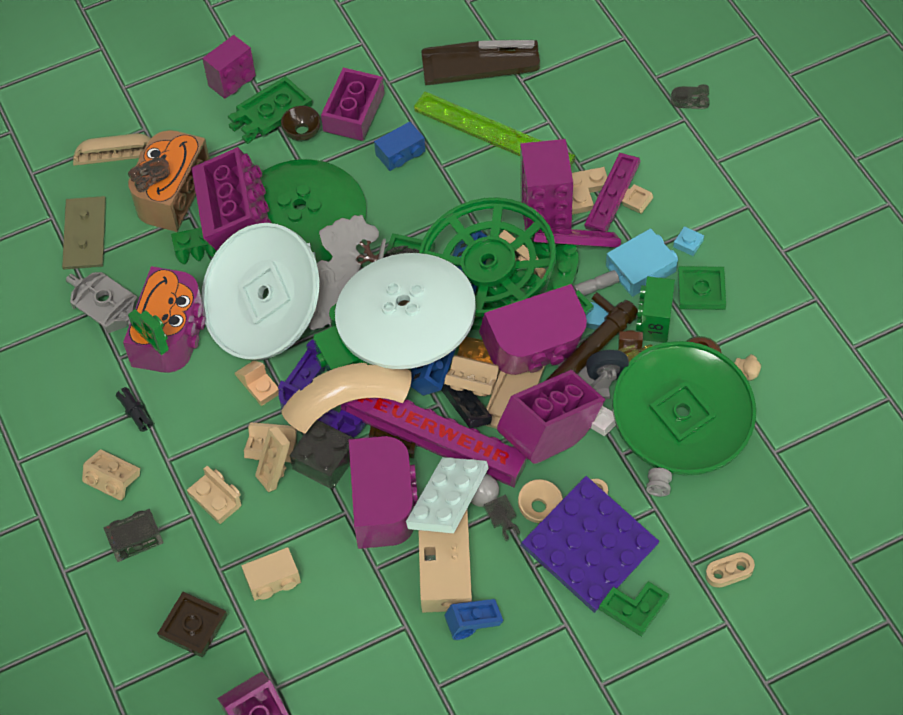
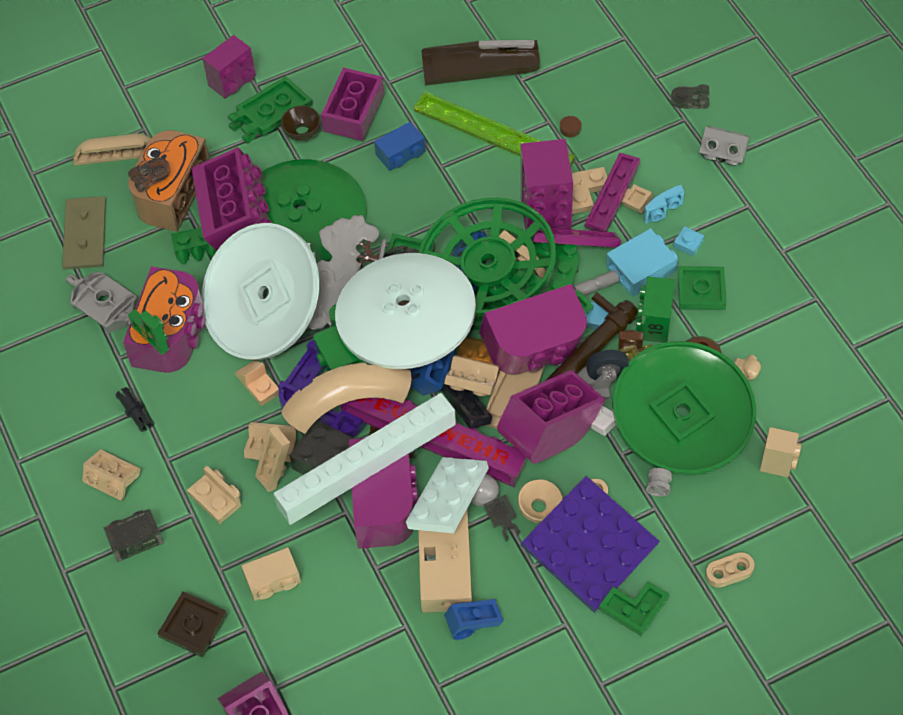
(365, 458): none -> light aqua brick
(570, 126): none -> reddish brown tile
(658, 206): none -> medium azure slope
(724, 141): none -> light grey brick
(780, 452): none -> tan brick

